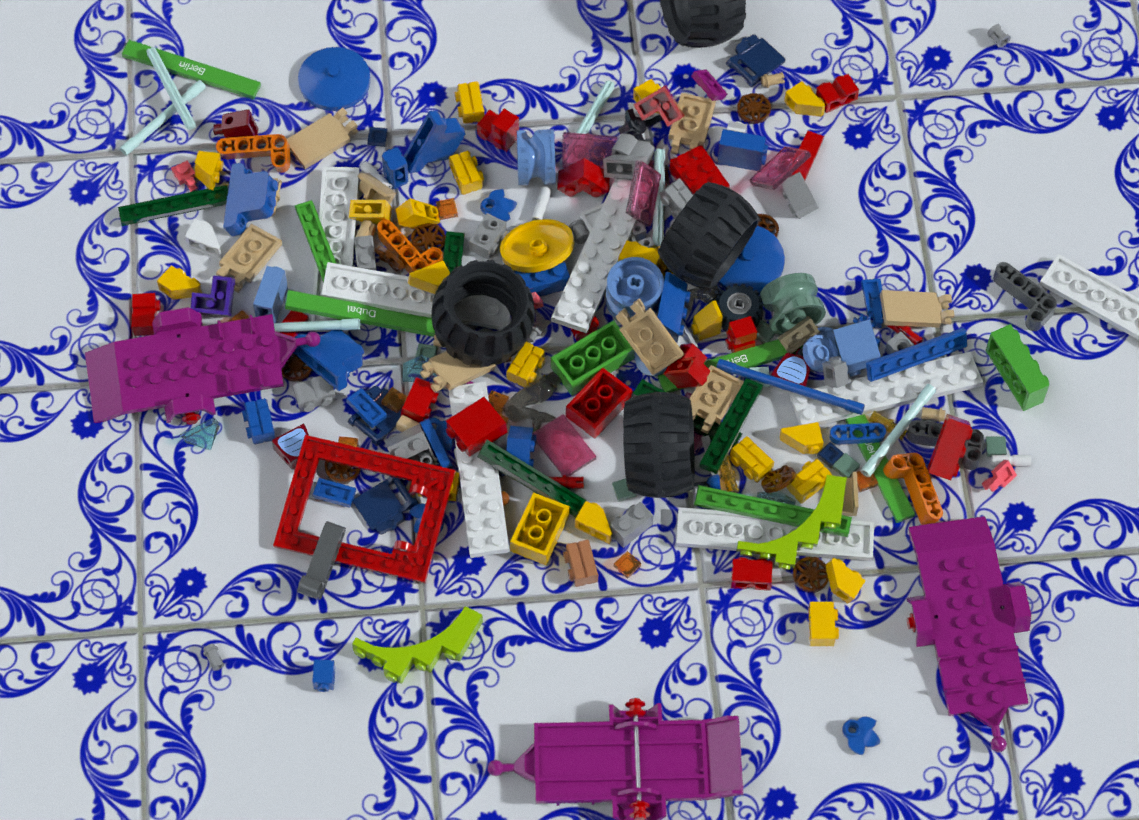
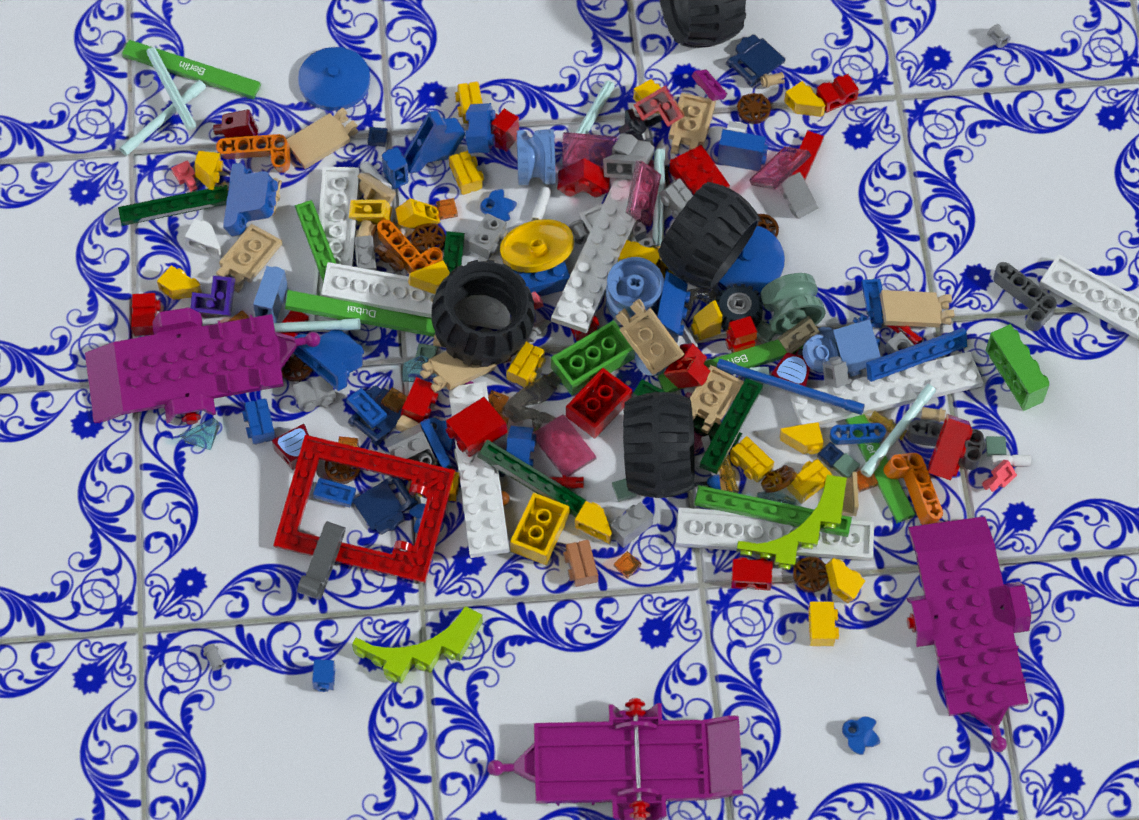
(479, 134): none -> blue brick

